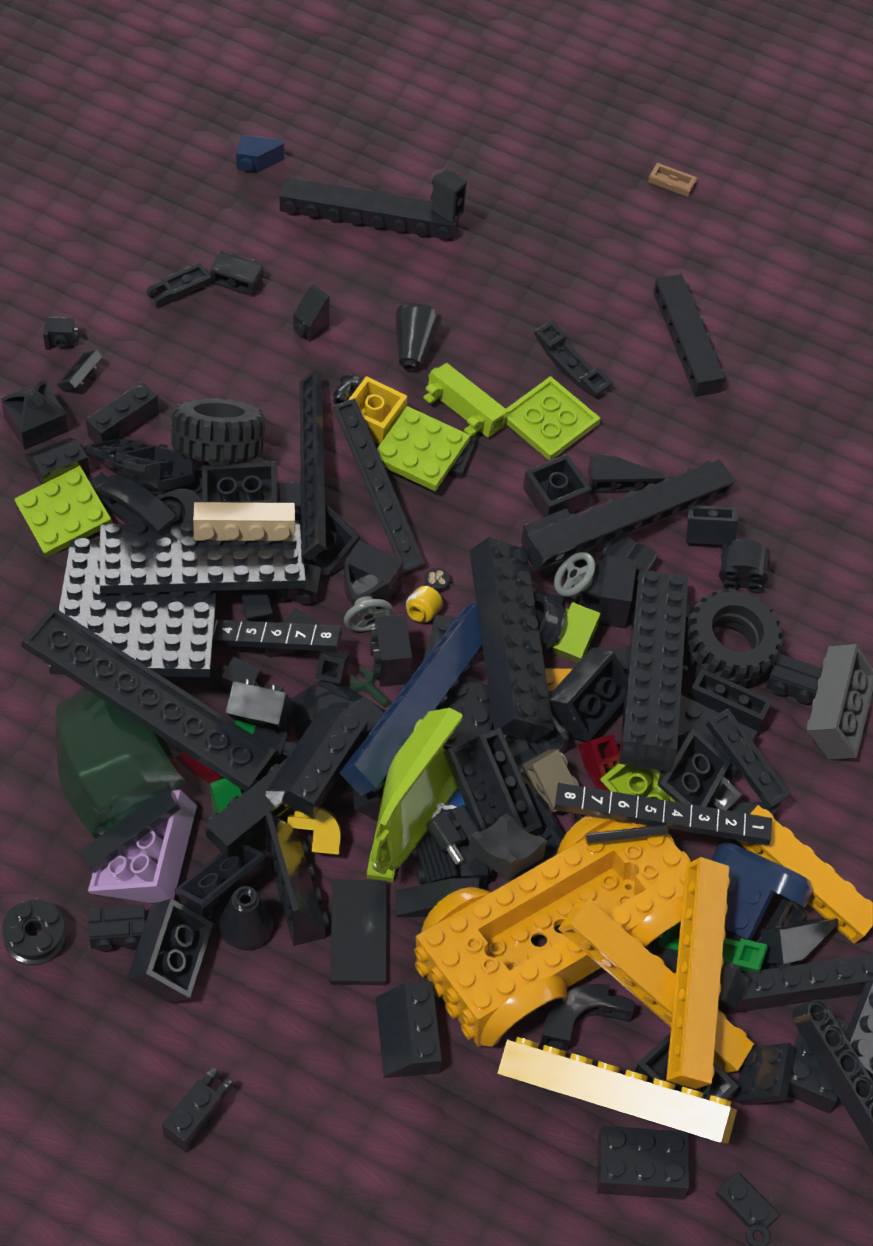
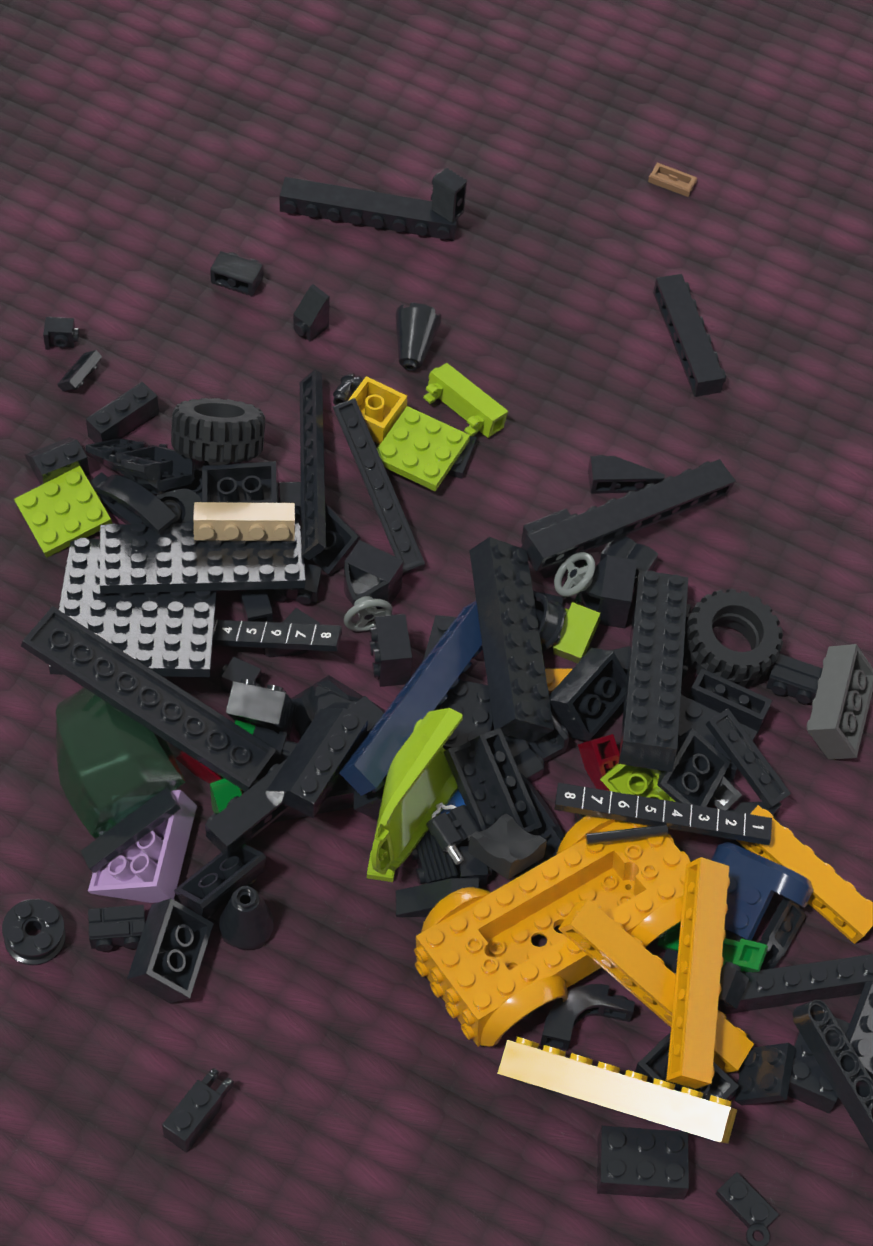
(34, 414): black piece -> none
(179, 284): black hinge -> none
(258, 153): dark blue slope -> none
(294, 882): black slope -> none
(325, 826): yellow brick -> none
(333, 666): black brick -> none
(358, 932): black tile -> none
(368, 686): clear green bar -> none
(408, 1031): black slope -> none
(424, 604): yellow head -> none
(437, 579): tile -> none
(546, 772): dark tan brick -> none
(550, 418): lime plate -> none
(557, 487): black brick -> none
(569, 361): black slope -> none
(711, 525): black brick -> none
(744, 565): black brick -> none
(795, 940): black slope -> none

